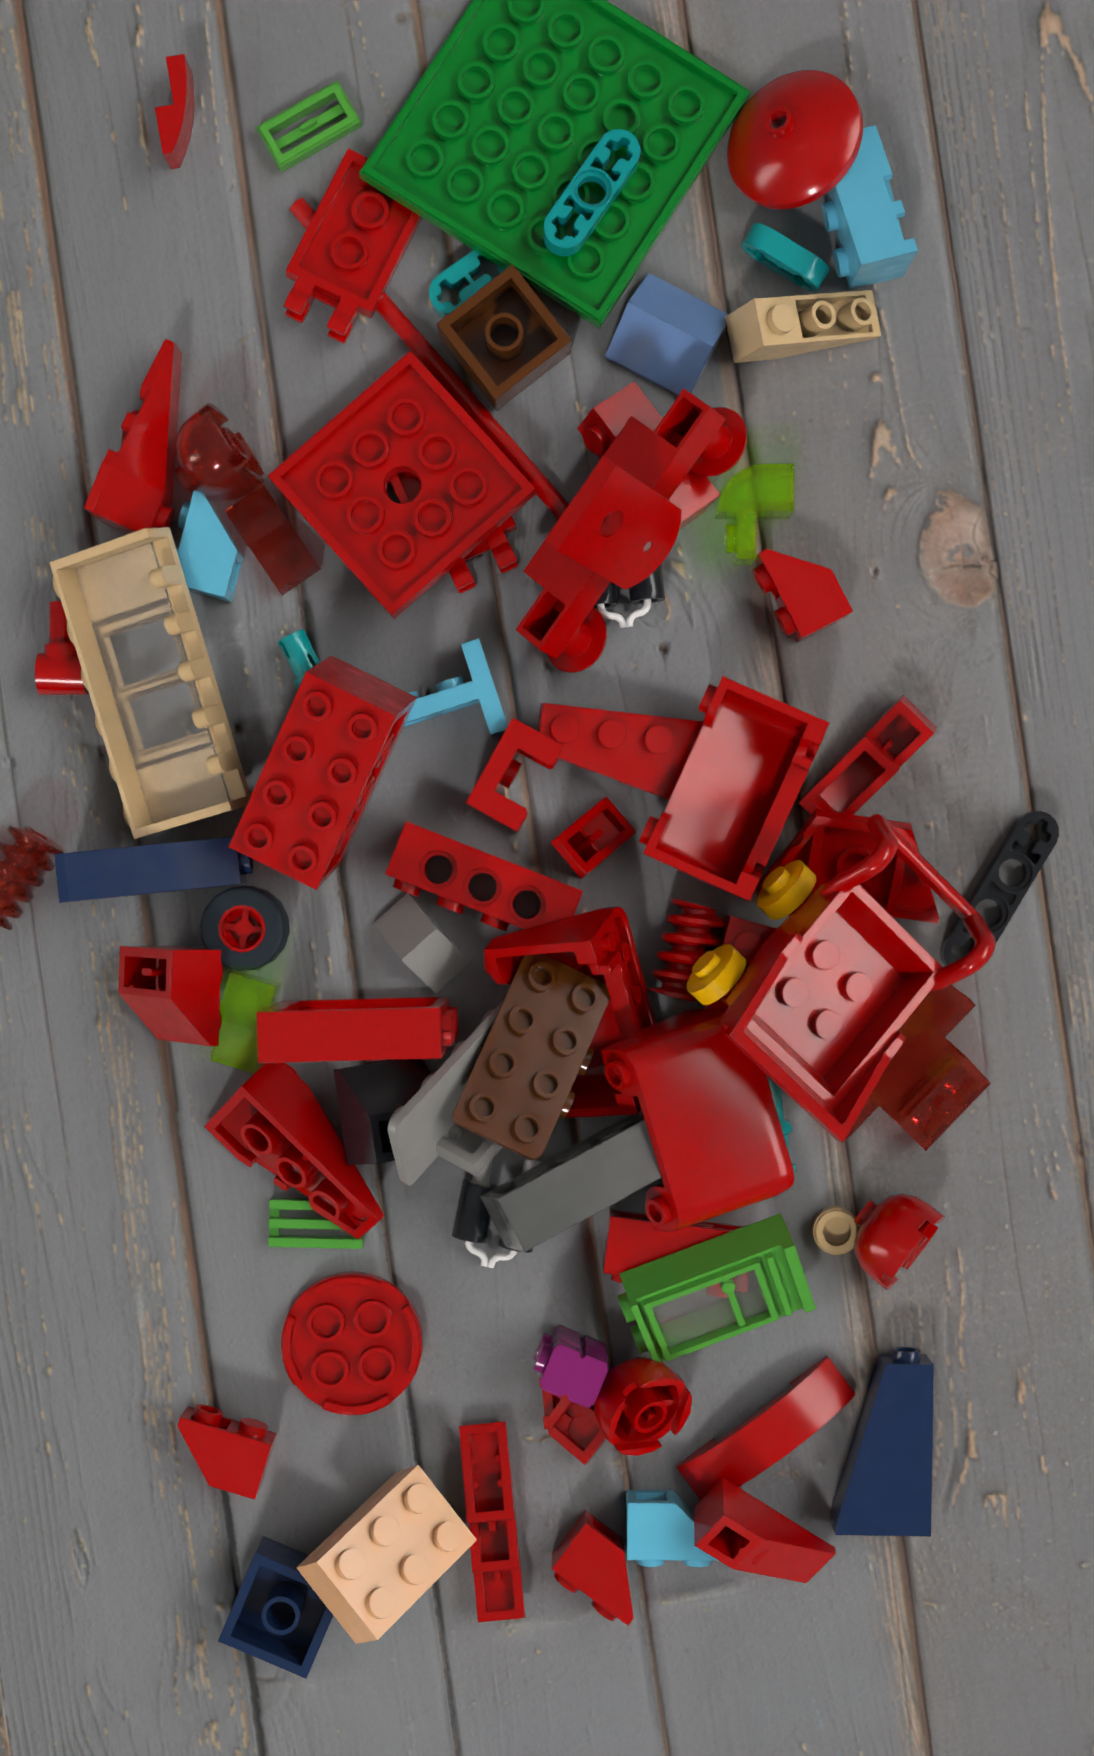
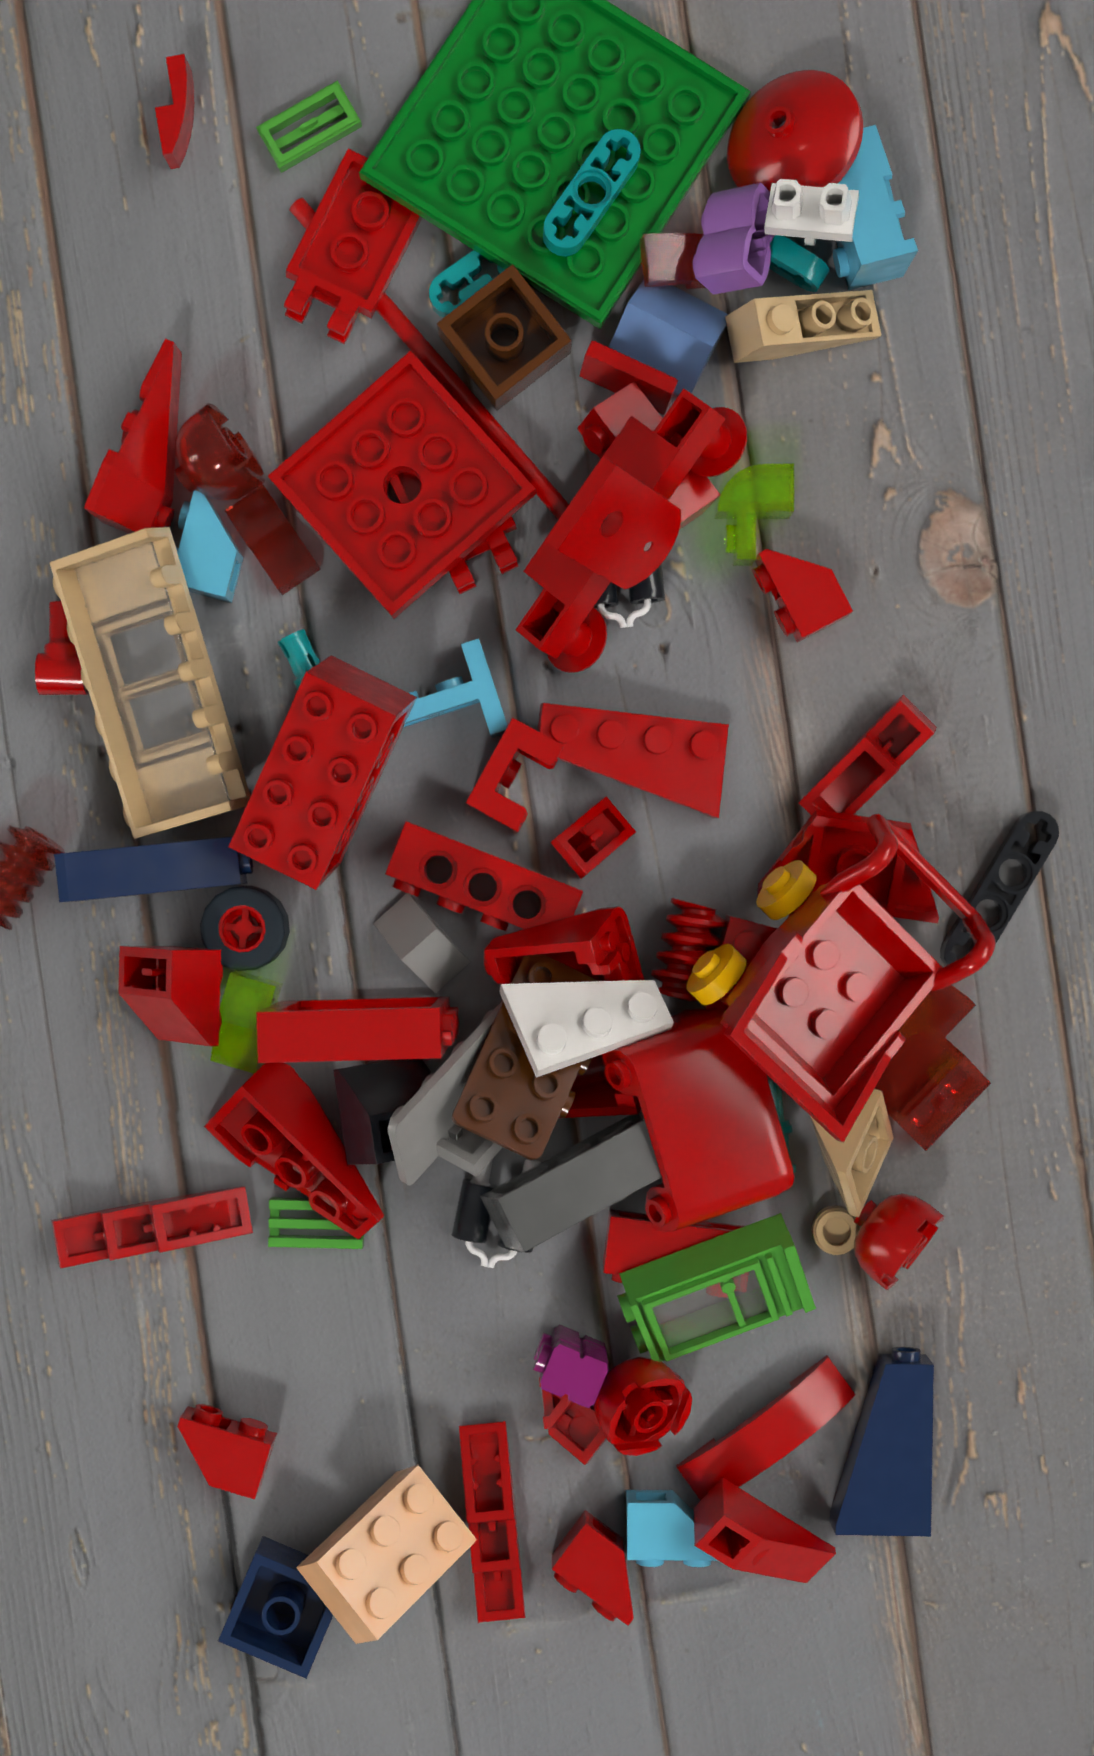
(152, 1226): none -> red slope
(352, 1343): red tile -> none
(582, 1019): none -> white wing
(616, 370): none -> red tile
(669, 259): none -> clear red slope
(734, 243): none -> medium lavender brick
(735, 788): red windscreen -> none
(811, 211): none -> white hips
(860, 1157): none -> tan slope

